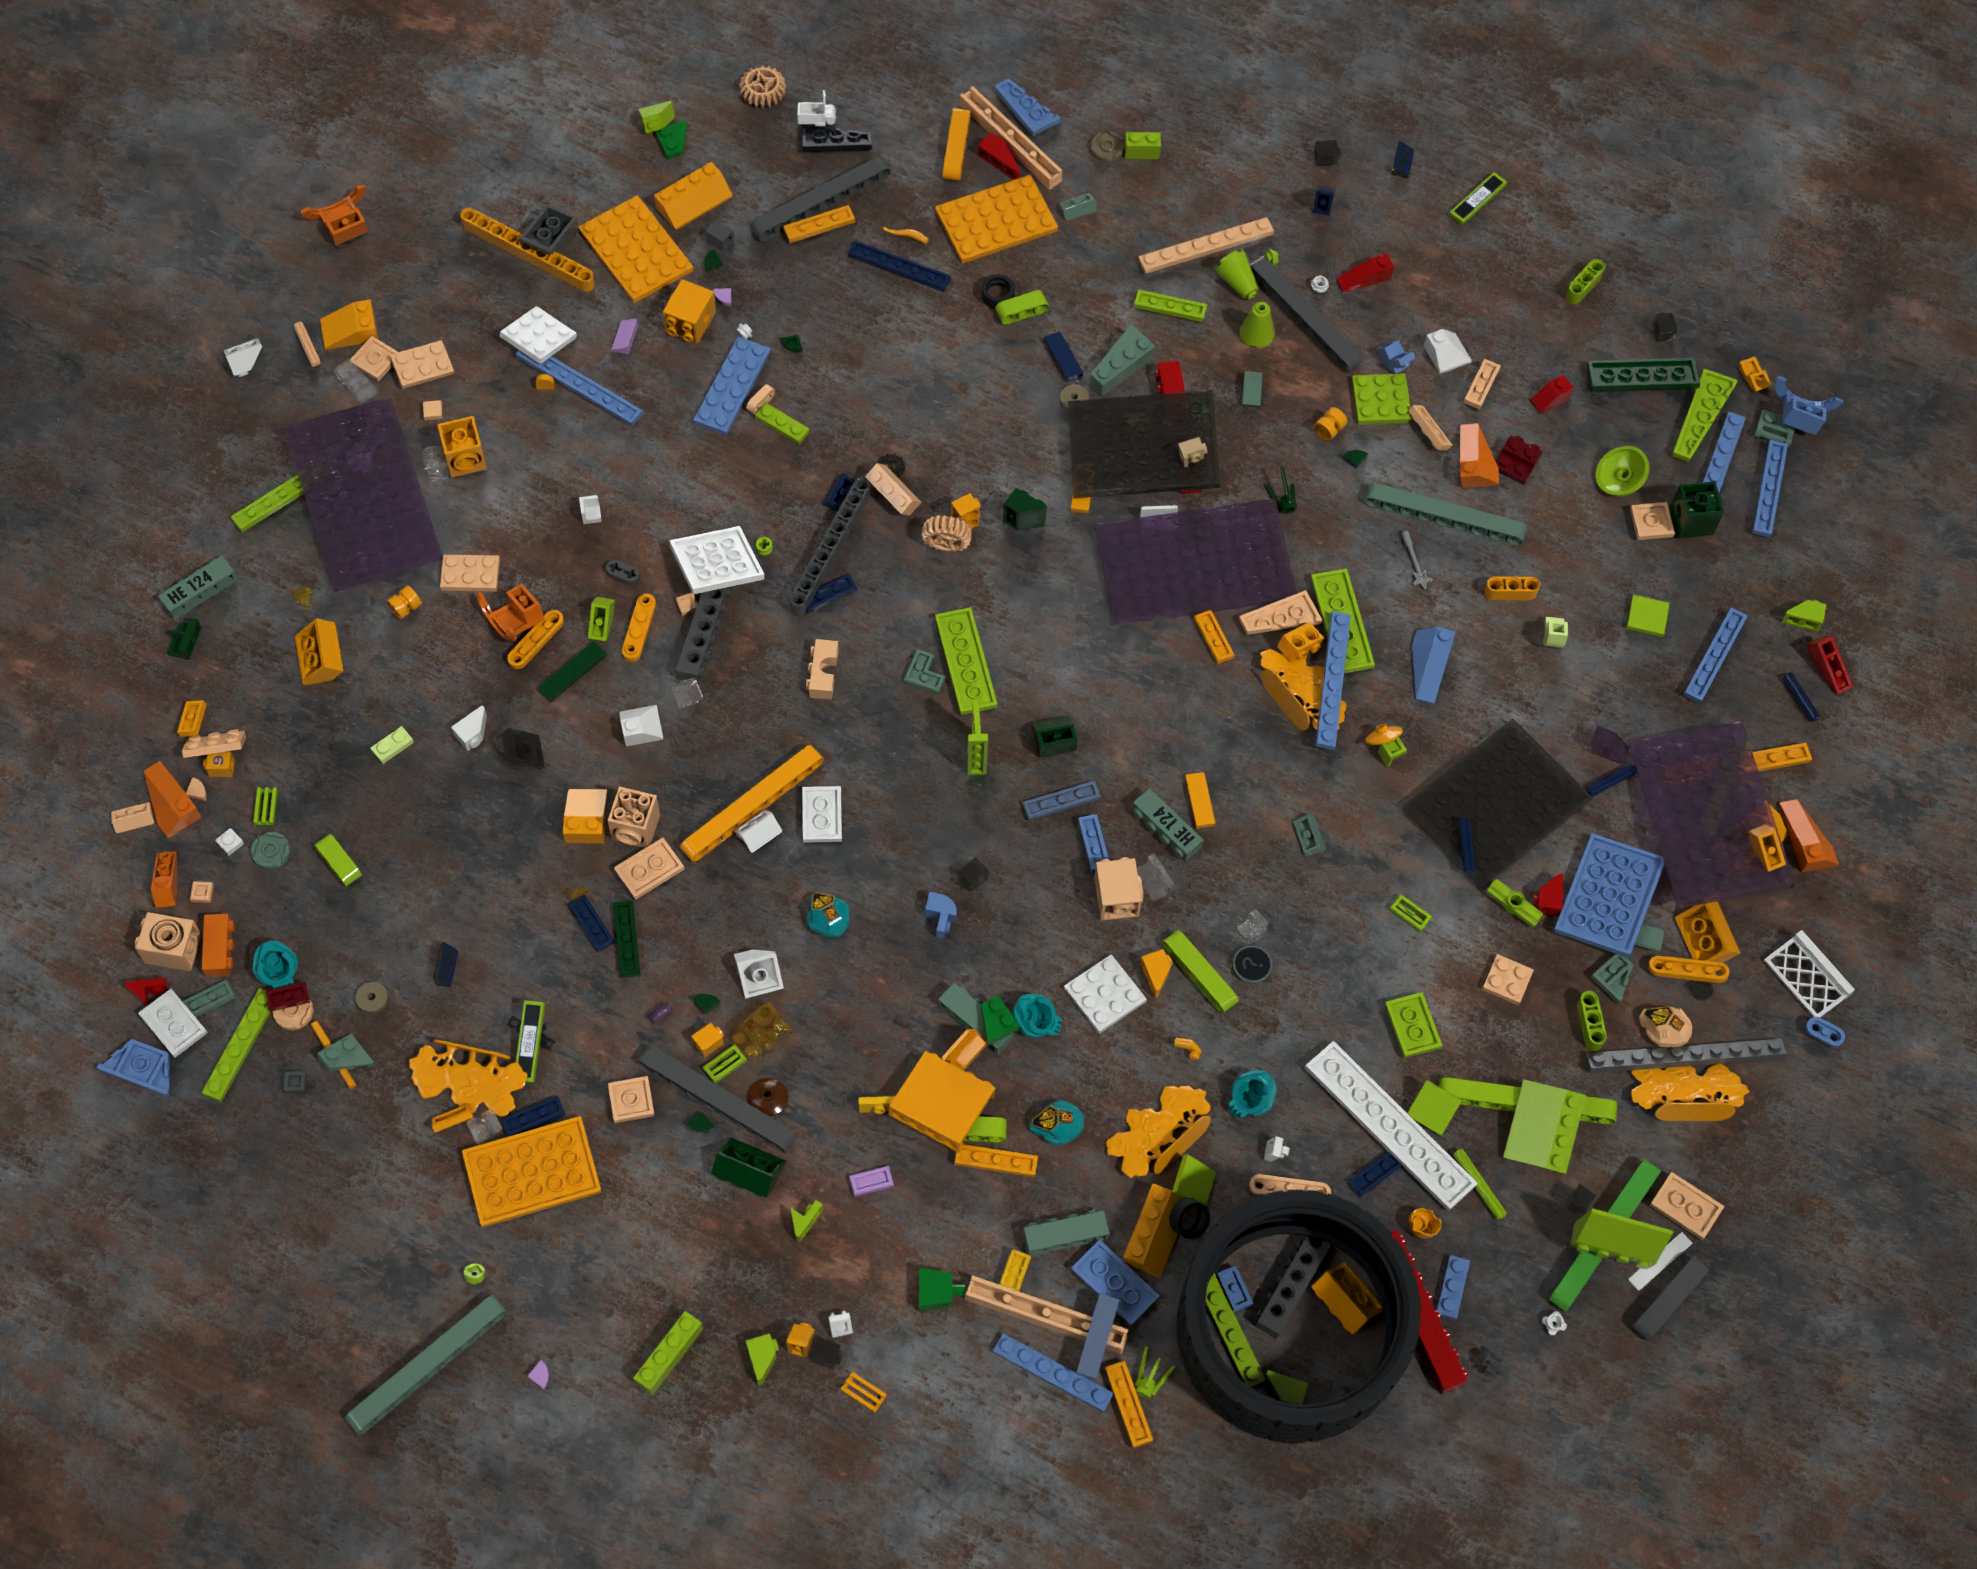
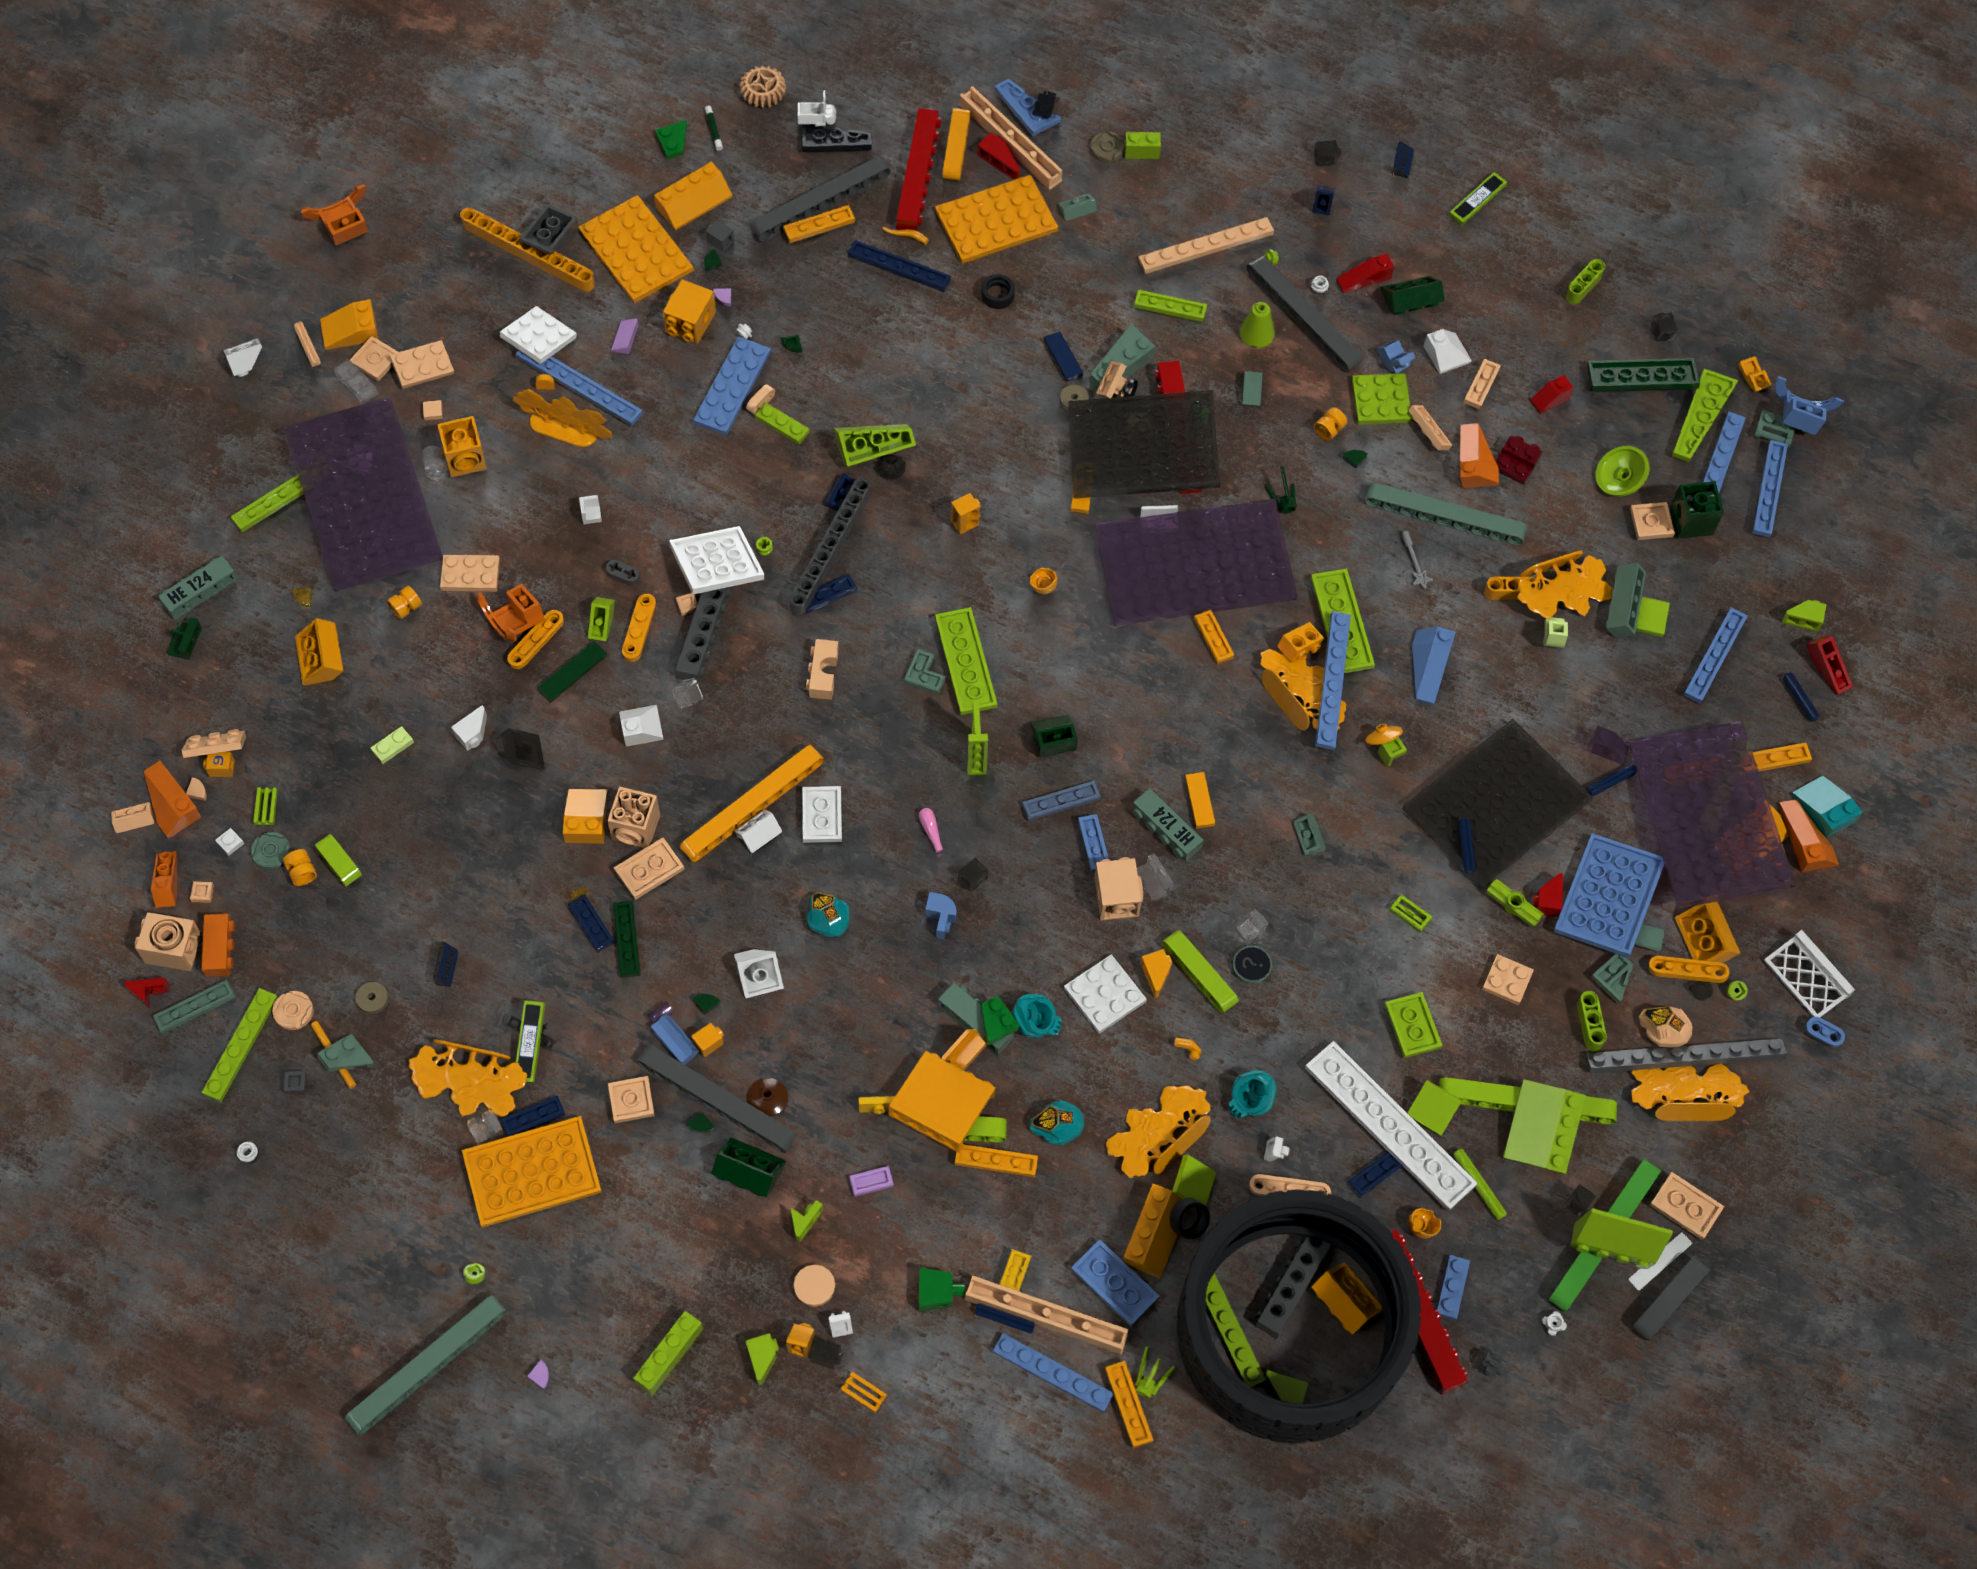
(140, 1066): medium blue wing -> none
(172, 1023): white tile -> none
(191, 718): light orange plate -> none
(244, 1147): none -> white plate
(275, 964): teal helmet -> none
(287, 996): dark red plate -> none
(300, 868): none -> light orange wheel
(452, 1117): light orange tile -> none
(562, 419): none -> light orange plant
(656, 116): lime slope -> none
(674, 1039): none -> medium blue piece
(718, 144): none -> dark green bar
(728, 1070): lime tile -> none
(756, 1033): clear yellow hips -> none
(814, 1285): none -> light nougat tile
(870, 442): none -> lime wedge
(893, 489): light nougat brick -> none
(917, 169): none -> red brick
(929, 824): none -> bright pink piece
(946, 533): light nougat gear -> none
(1004, 1318): none -> dark blue axle
(1022, 307): lime beam -> none
(1024, 511): dark green slope -> none
(1043, 581): none -> light orange hair
(1046, 103): none -> black bracket
(1066, 1233): sand green brick -> none
(1097, 1336): sand blue tile -> none
(1116, 384): none -> light nougat piece
(1192, 451): tan brick -> none
(1234, 1289): medium blue plate -> none
(1238, 274): lime cone -> none
(1281, 615): light nougat wing -> none
(1413, 294): none -> dark green slope
(1569, 587): none -> light orange plant
(1626, 600): none -> sand green brick
(1737, 990): none -> lime tile
(1767, 847): light orange slope -> none
(1828, 806): none -> teal slope

